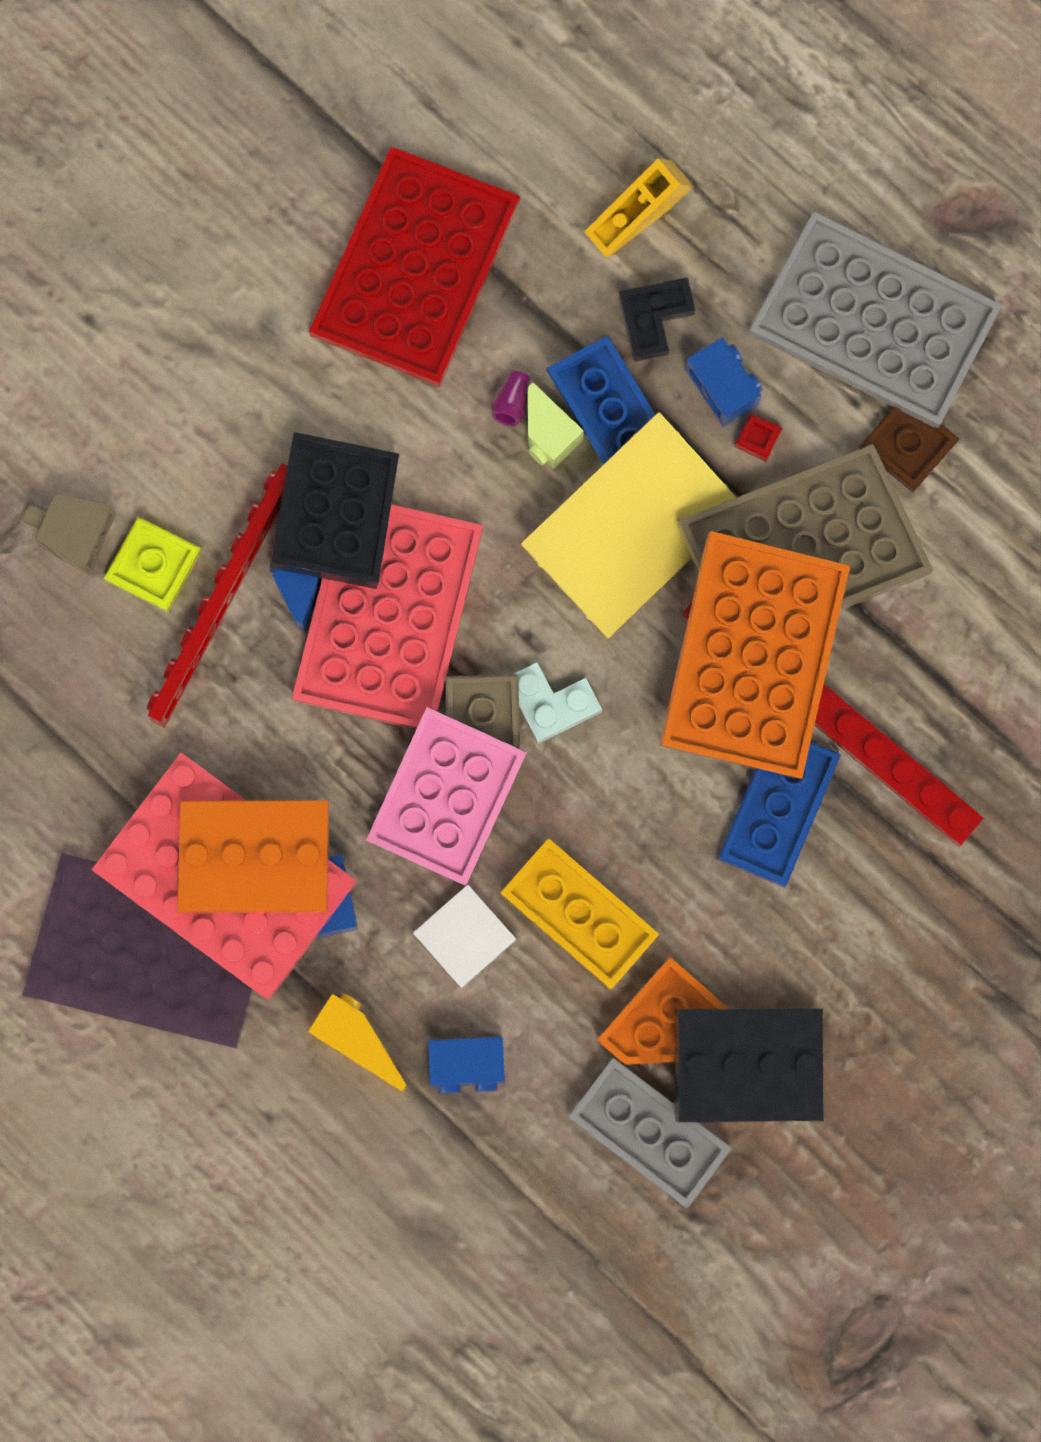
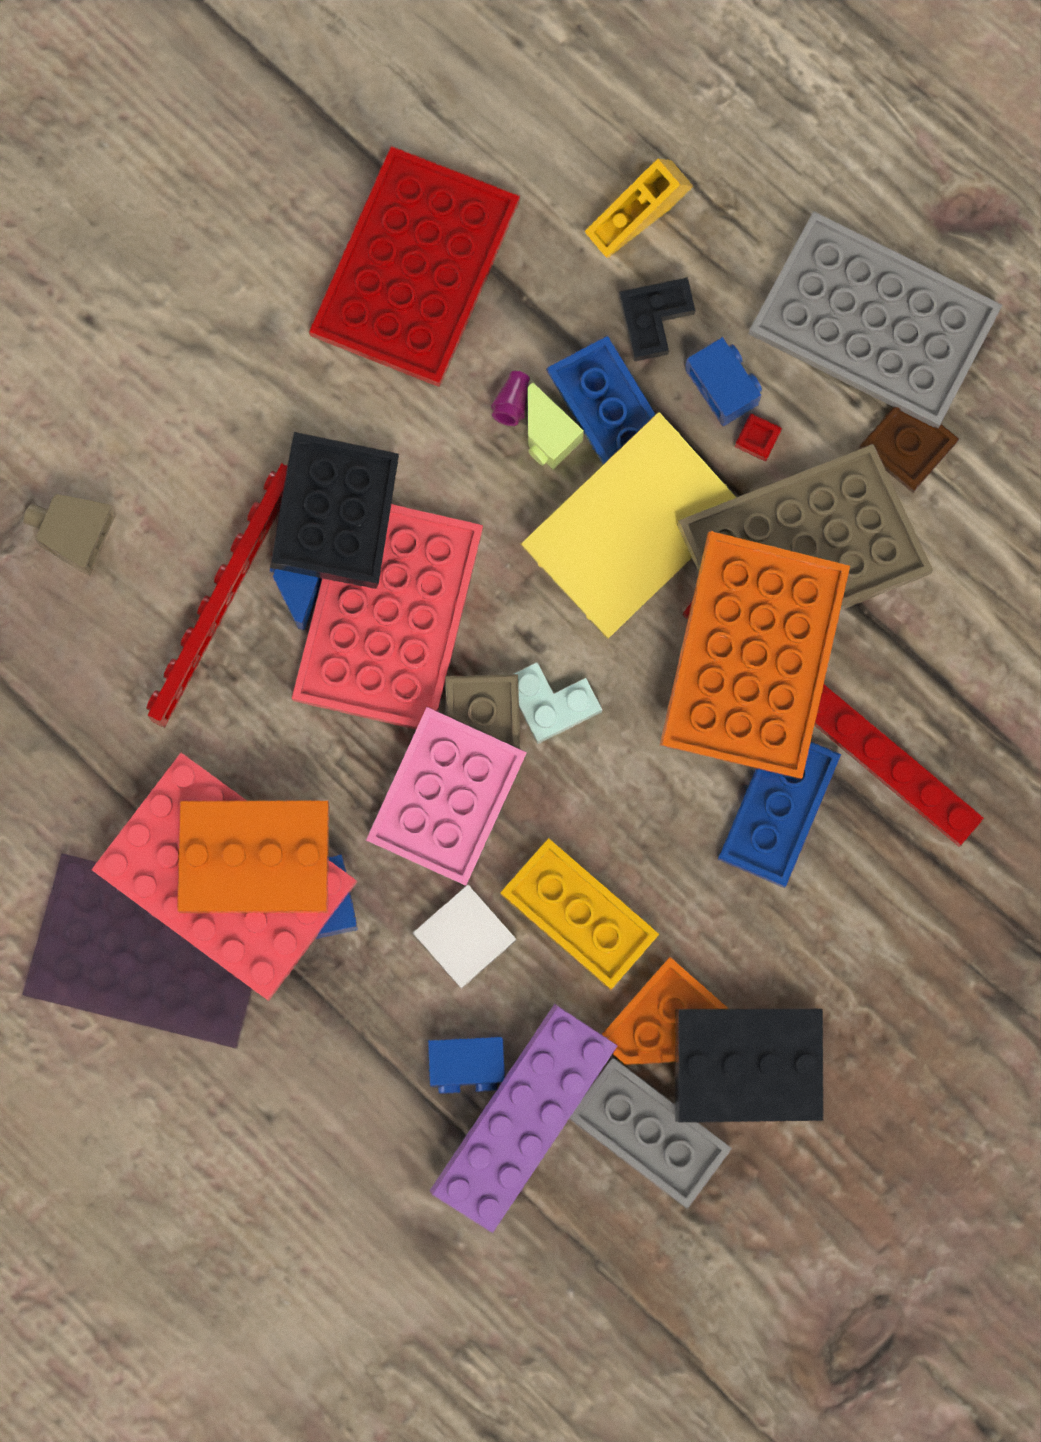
(152, 564): neon yellow tile -> none
(351, 1034): yellow slope -> none
(523, 1118): none -> medium lavender plate

